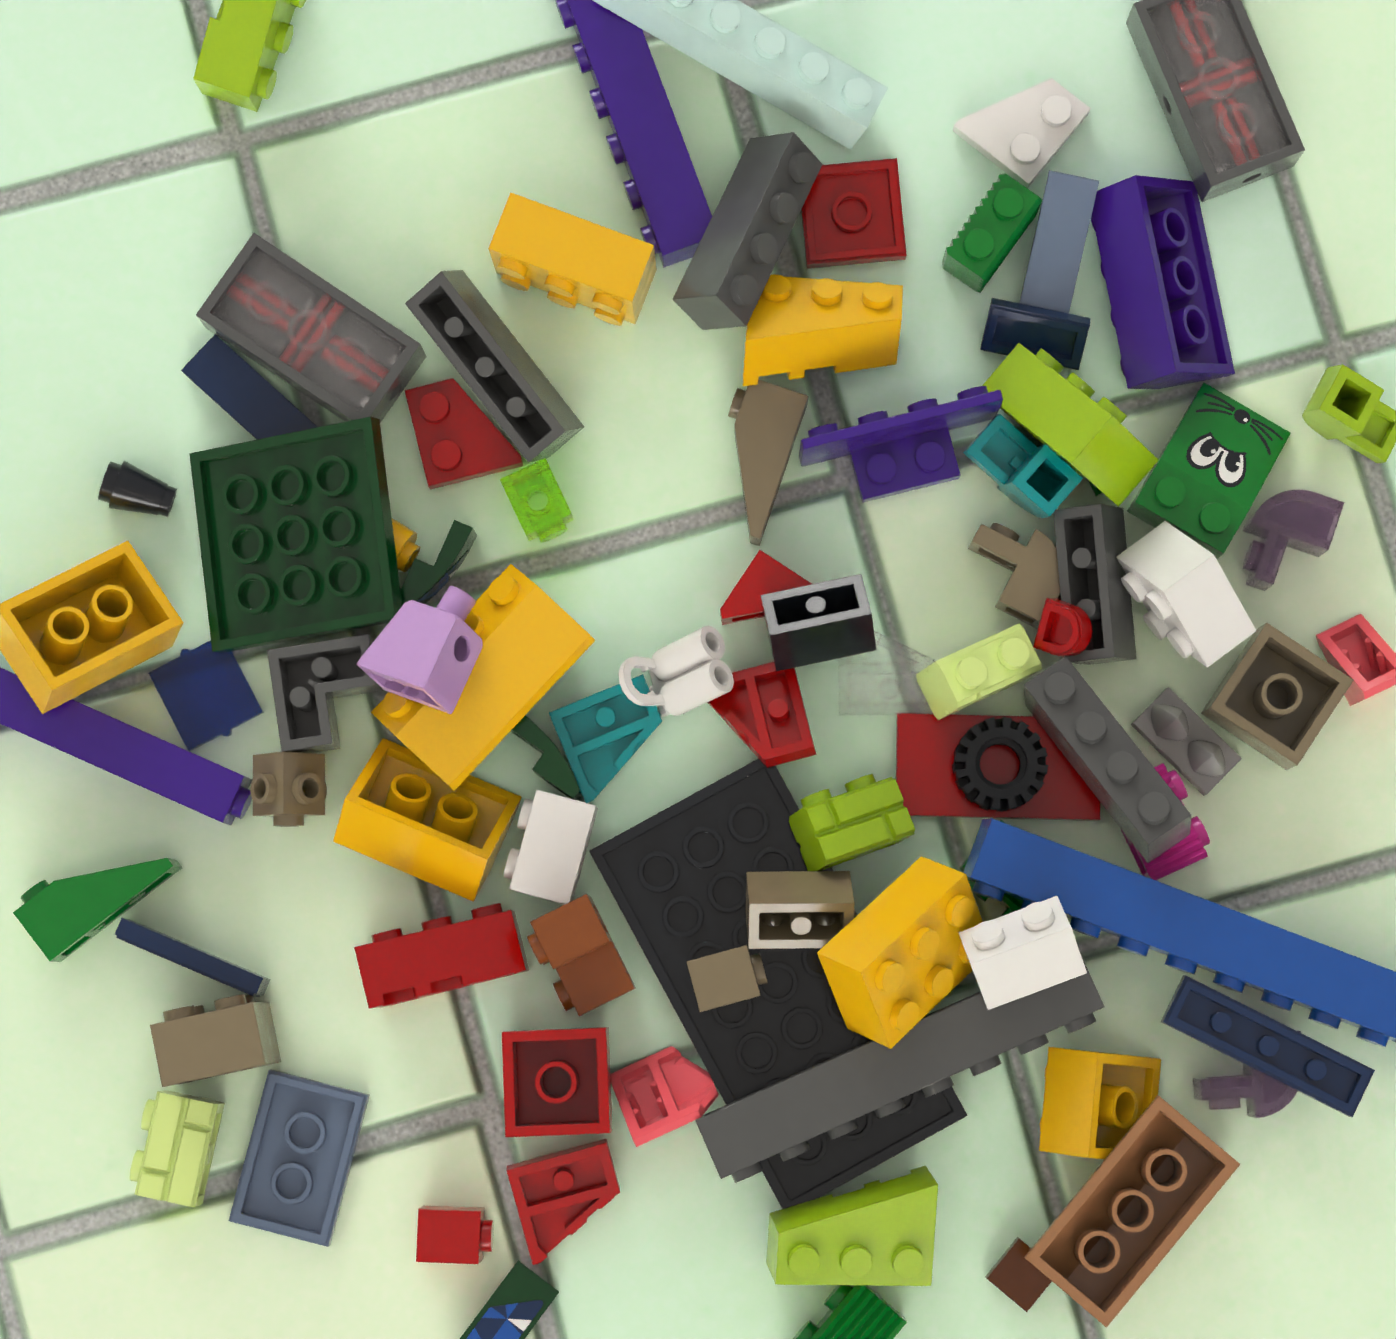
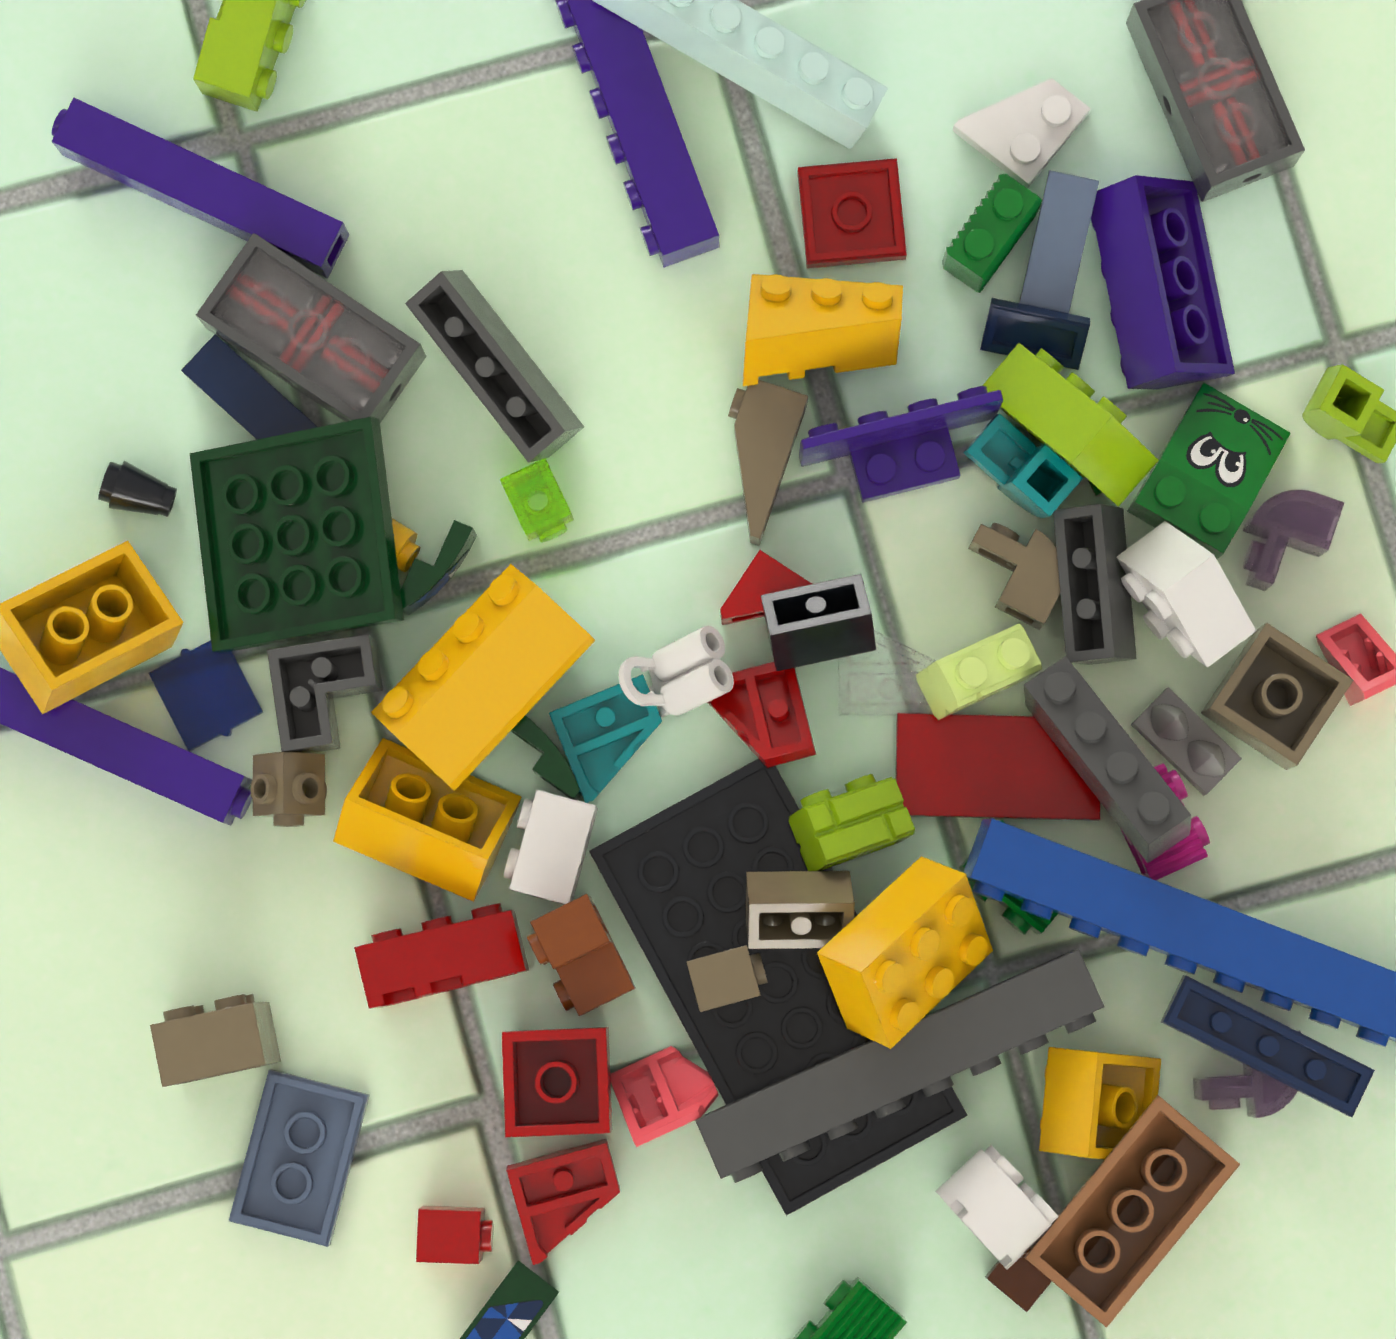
(79, 907): green slope -> none
(177, 1148): yellowish green brick -> none
(192, 957): dark blue tile -> none
(197, 186): none -> dark purple brick
(426, 651): lavender torso -> none
(456, 436): red wing -> none
(572, 260): yellow brick -> none
(747, 231): dark grey brick -> none
(858, 1237): lime wedge -> none
(995, 1208): none -> white brick
(1023, 952): white brick -> none
(1030, 755): black tyre -> none
(1063, 629): red tile -> none

